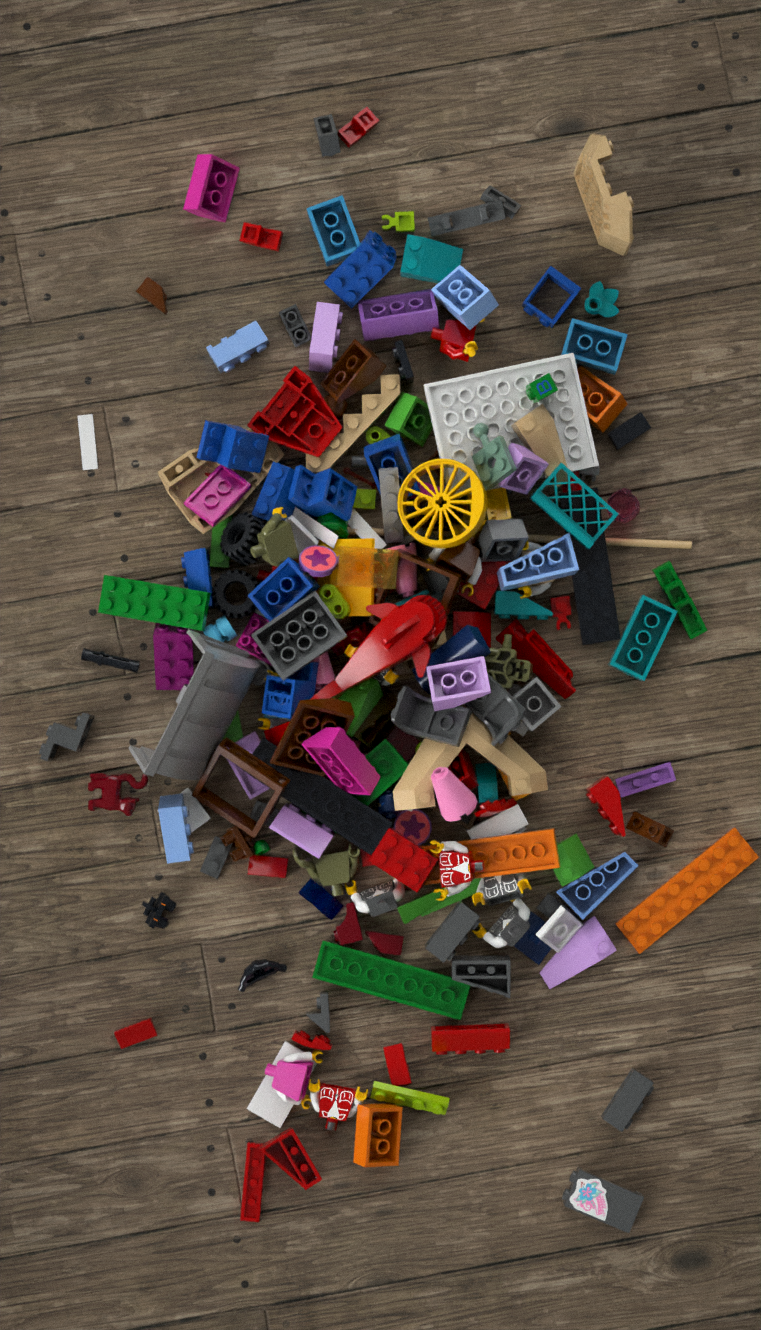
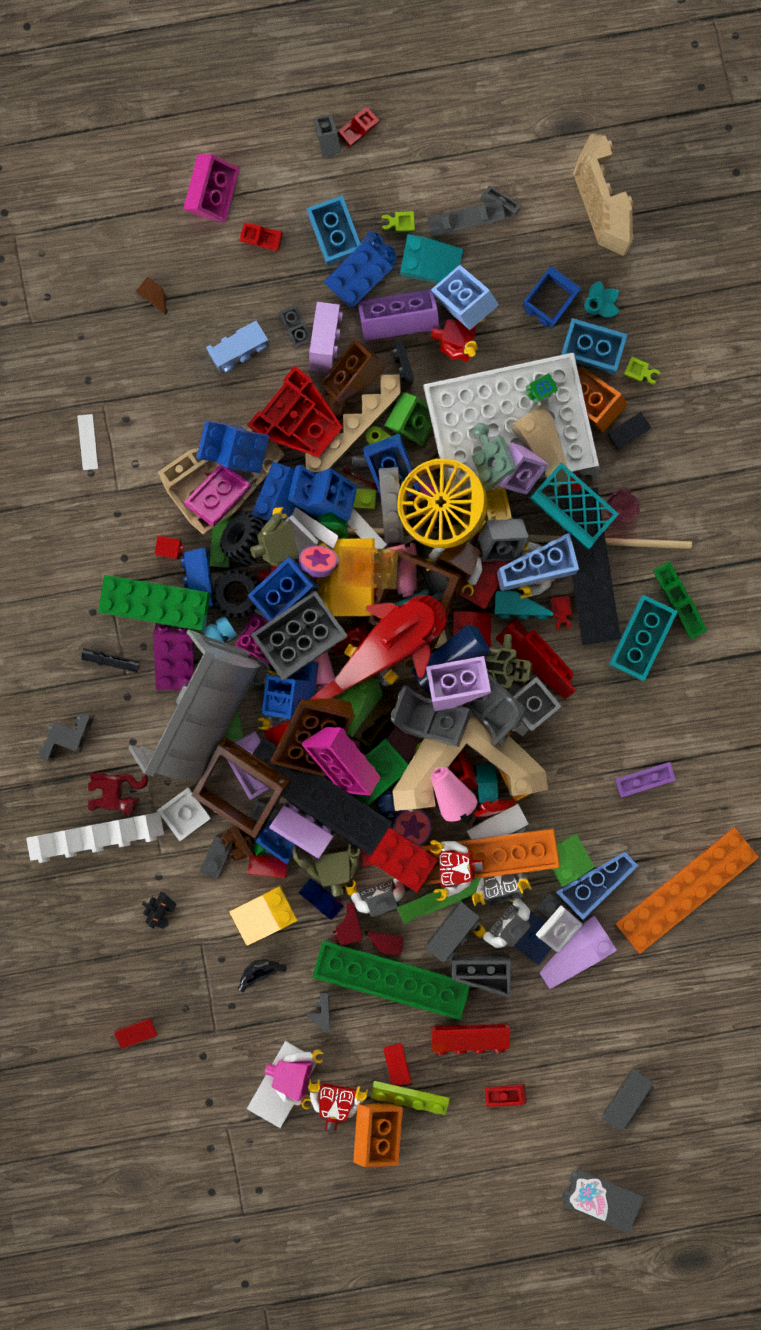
(95, 837): none -> white brick
(168, 548): none -> red brick
(175, 828): light blue wedge -> none
(253, 1183): red tile -> none
(263, 915): none -> yellow slope
(275, 843): none -> blue hinge
(292, 1158): red wedge -> none
(319, 1042): red slope -> none
(334, 600): lime plate -> none
(505, 1095): none -> red slope
(608, 799): red slope -> none
(638, 370): none -> lime plate
(650, 829): reddish brown bracket -> none

